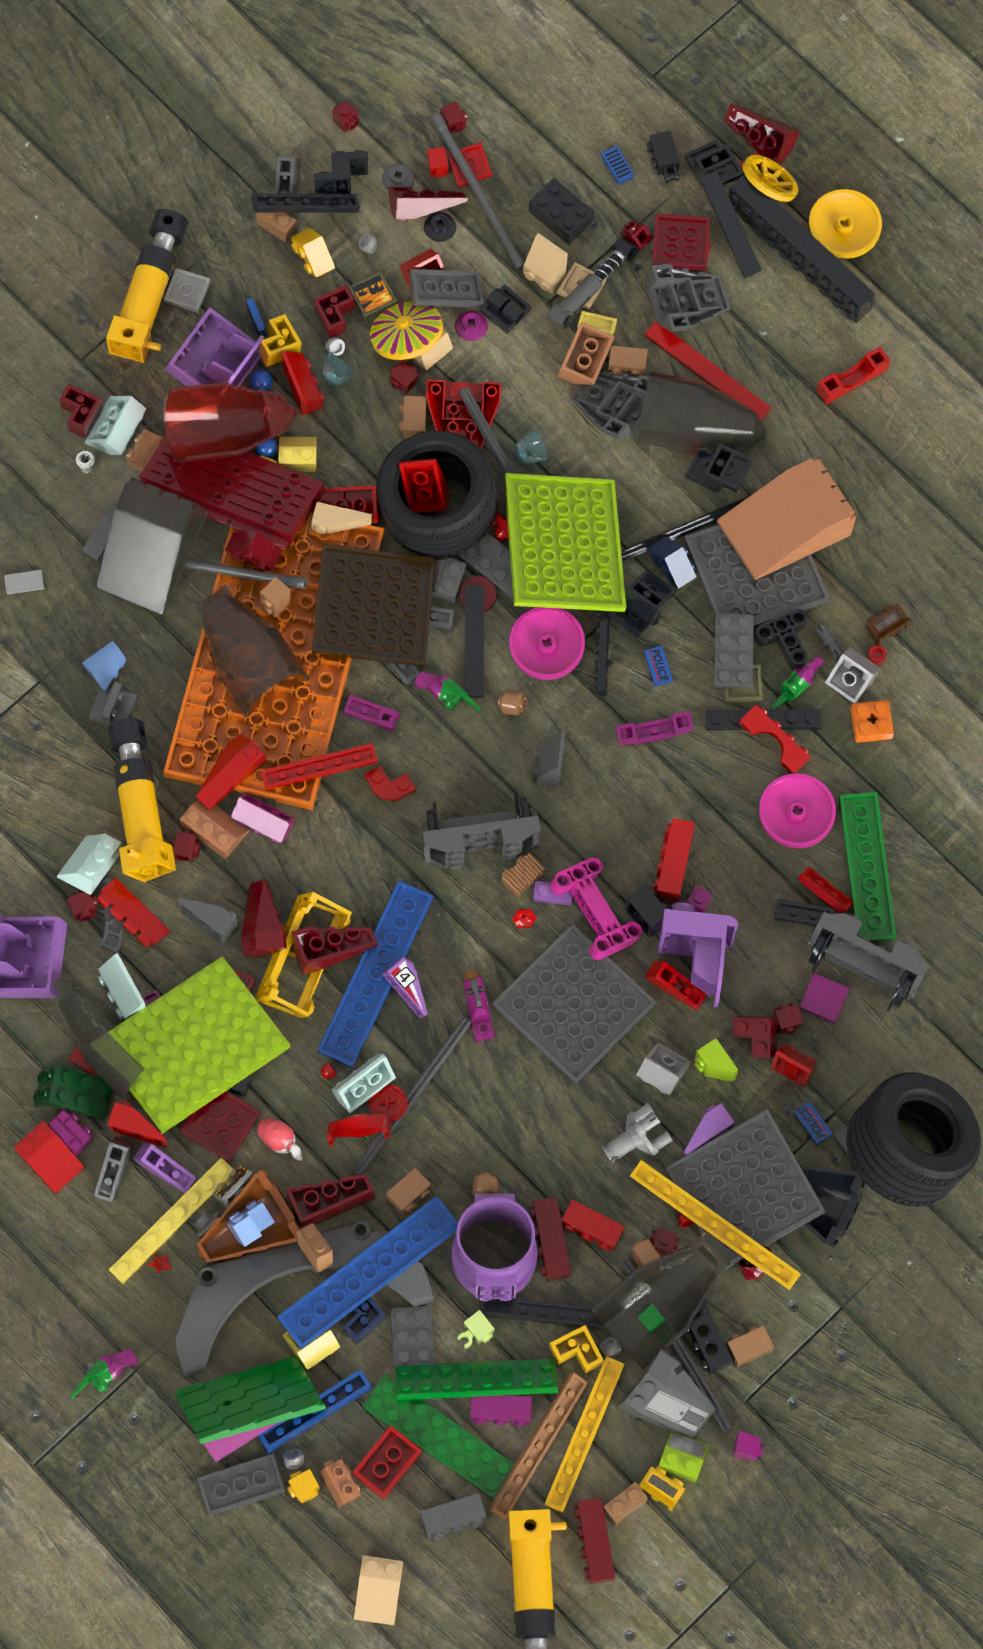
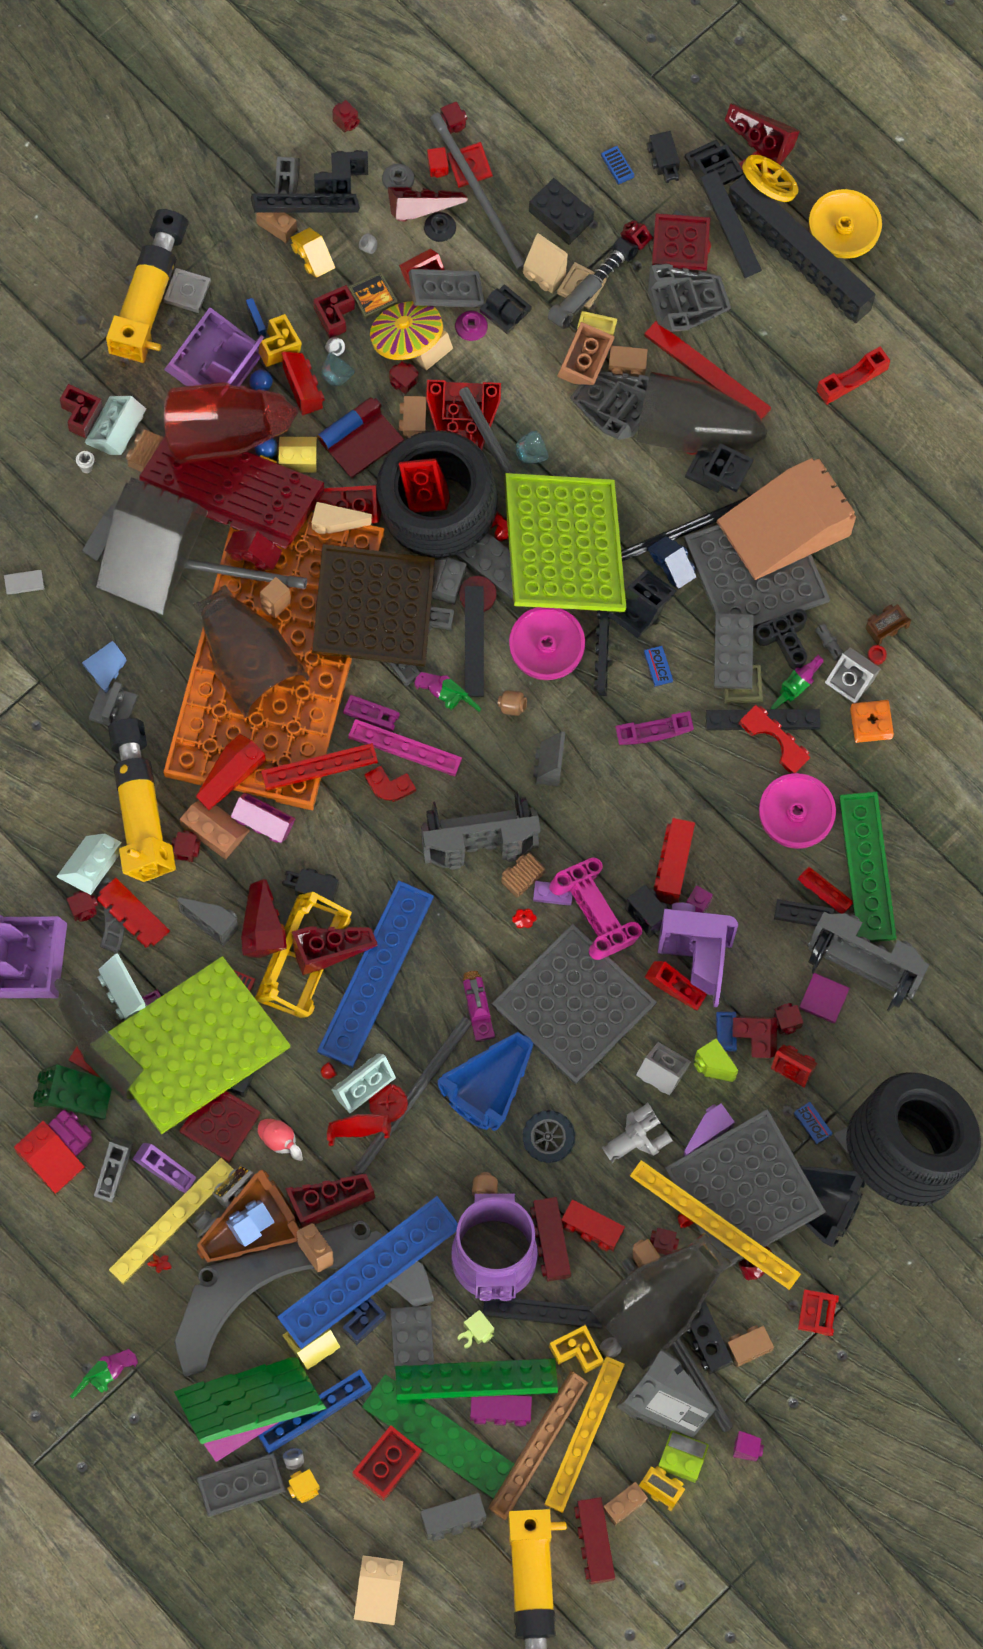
(130, 1123): red slope -> none
(311, 881): none -> black brick
(339, 1482): nougat brick -> none
(360, 437): none -> dark red door
(405, 747): none -> dark pink plate
(405, 981): medium lavender slope -> none
(409, 1191): medium nougat brick -> none
(488, 1082): none -> blue cone
(545, 1155): none -> black wheel
(651, 1318): green tile -> none
(724, 1030): none -> blue tile
(811, 1312): none -> red plate

